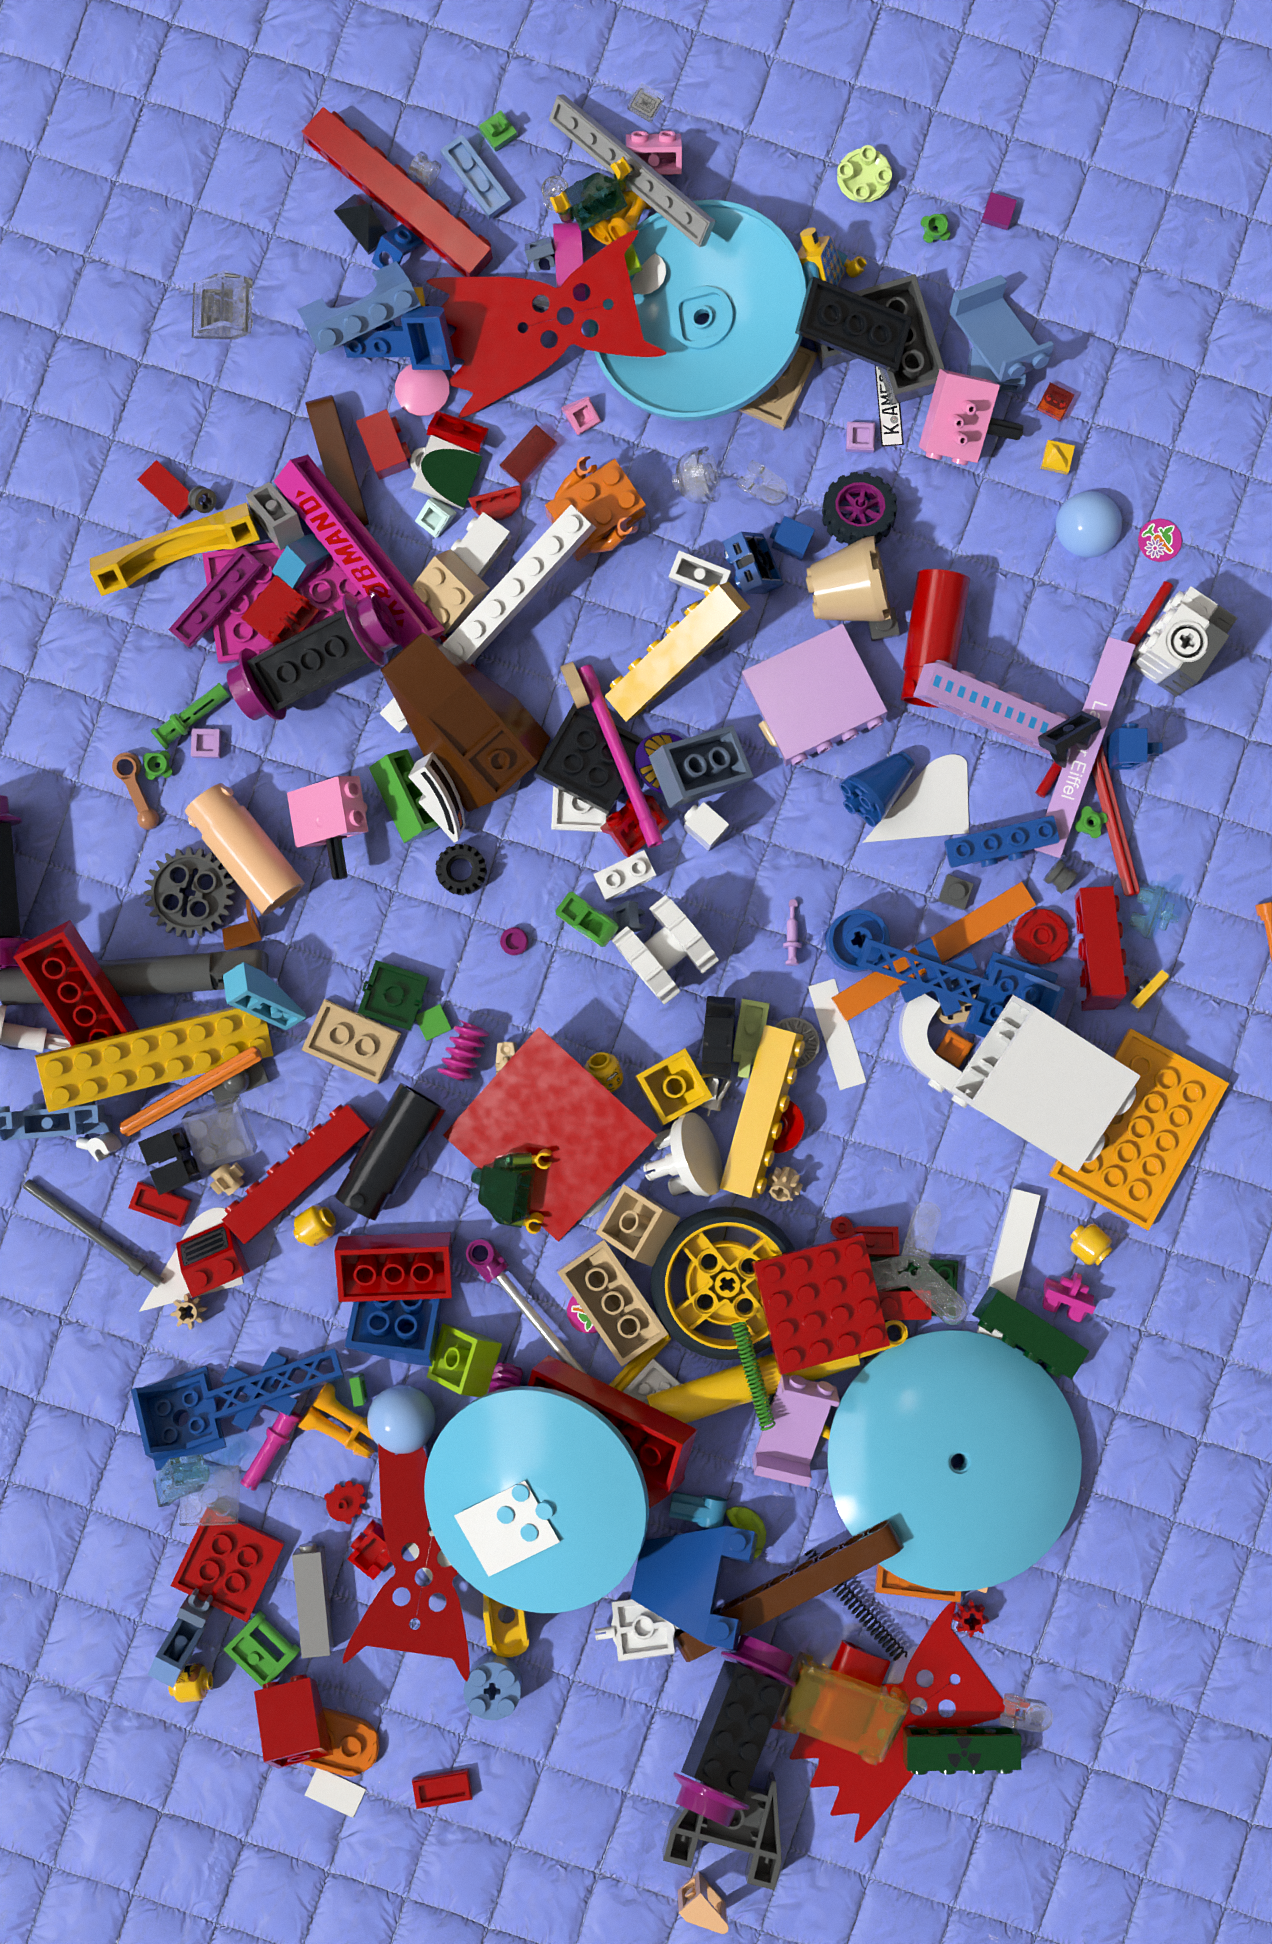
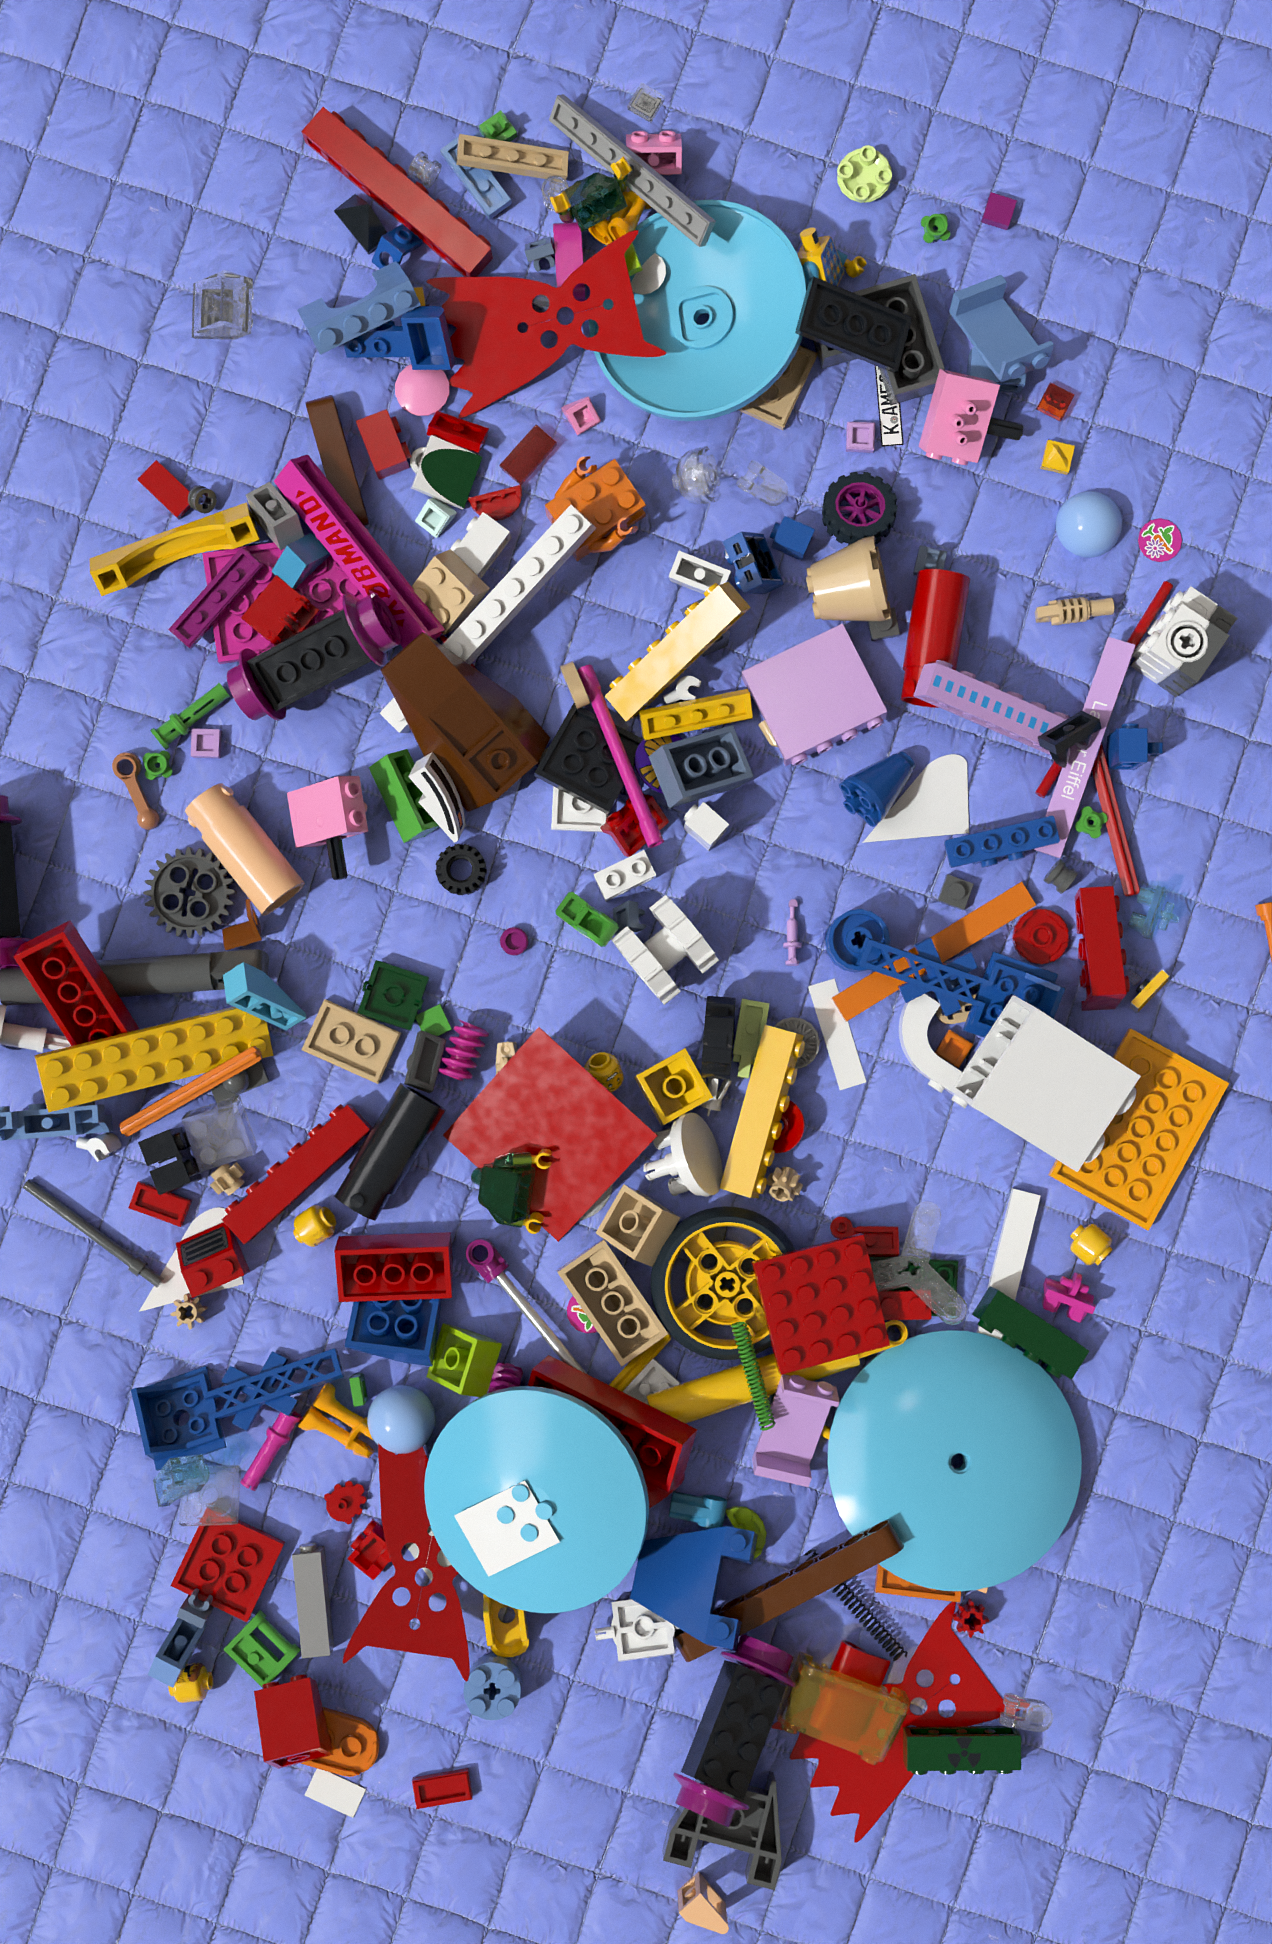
(424, 1061): none -> dark grey tile
(511, 157): none -> tan plate
(681, 691): none -> white piece
(696, 714): none -> yellow plate
(929, 559): none -> sand blue tile
(1073, 610): none -> tan hinge

